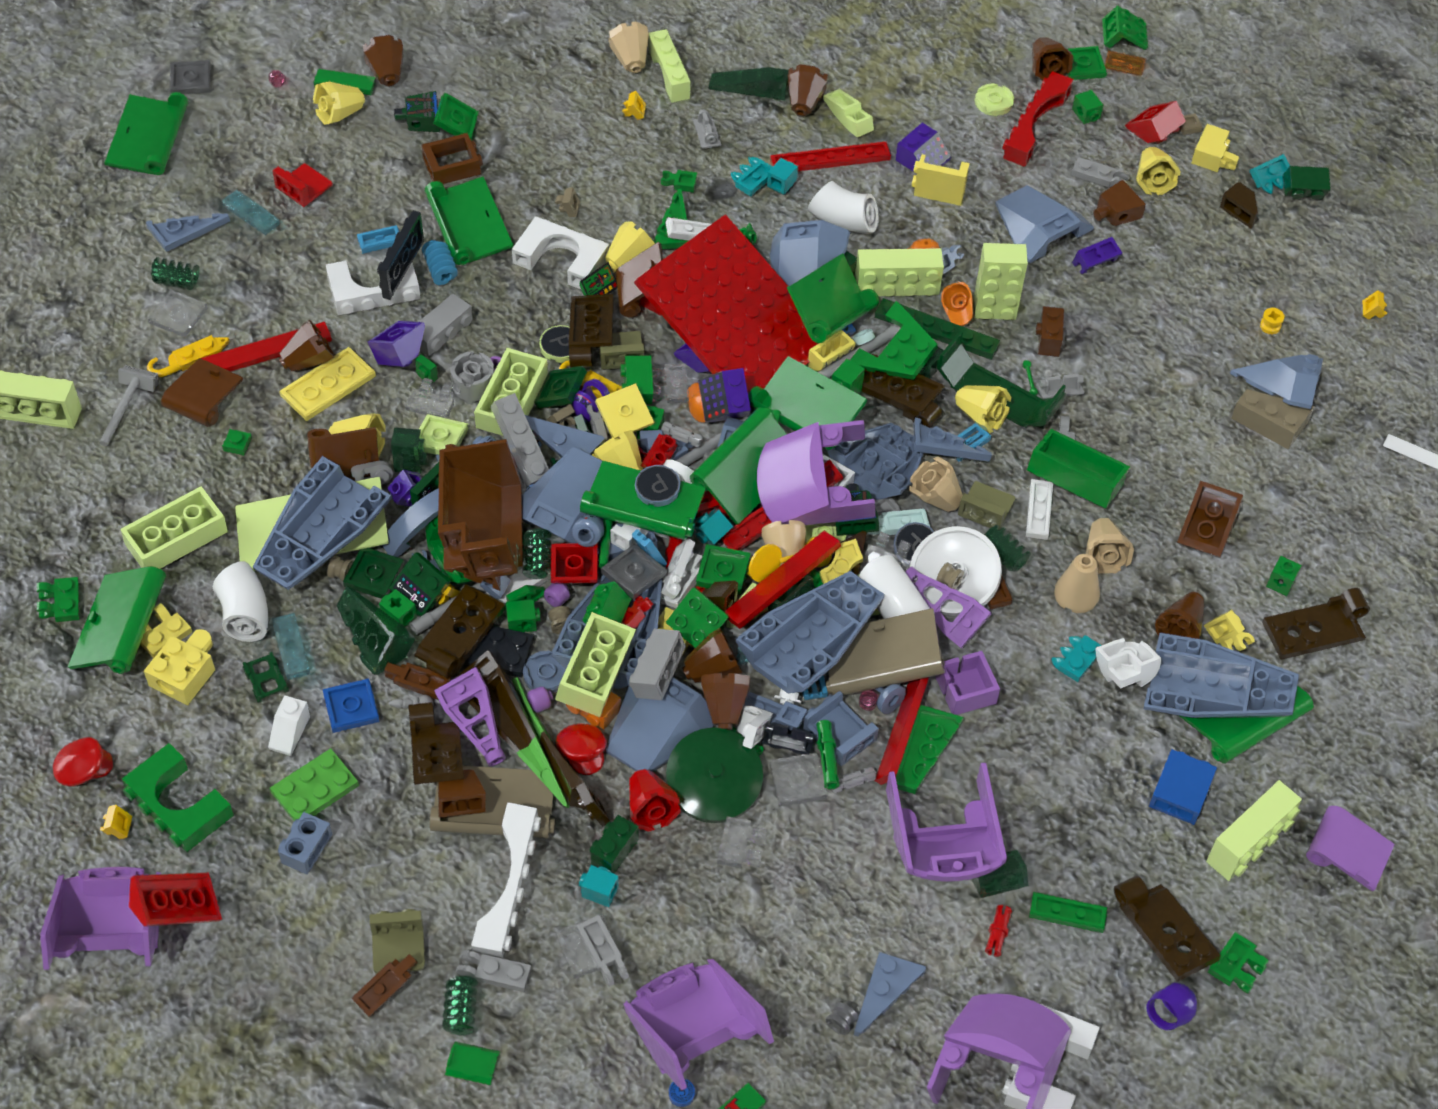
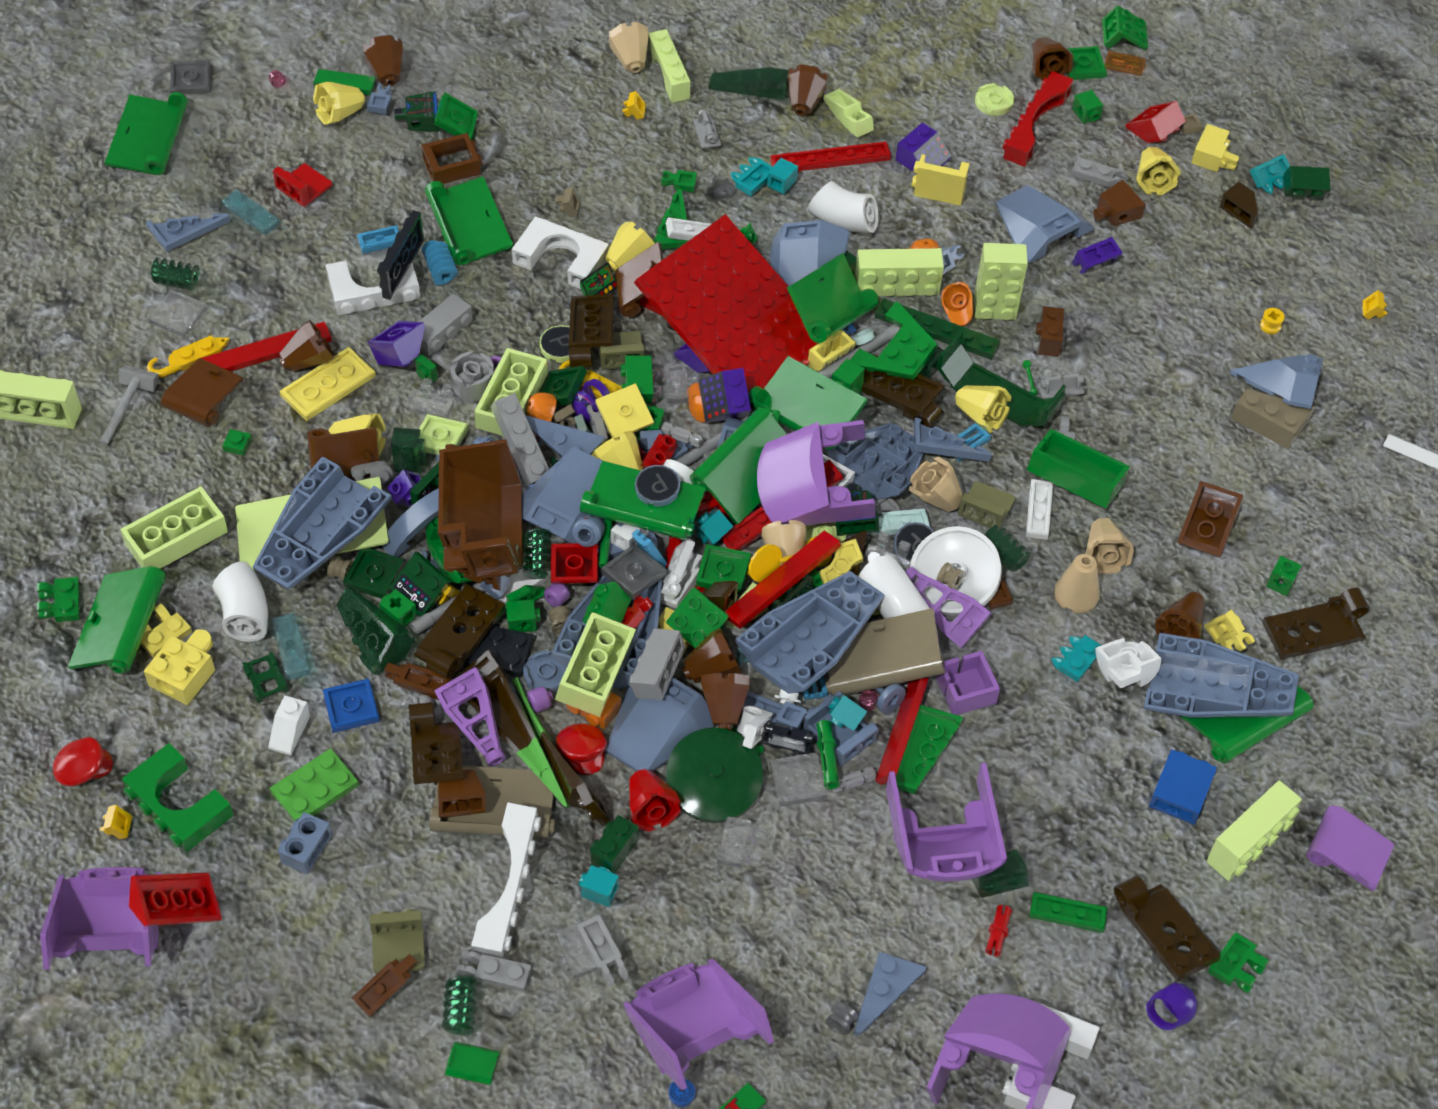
(380, 101): none -> sand blue plate
(541, 406): none -> orange cap
(845, 712): none -> teal brick

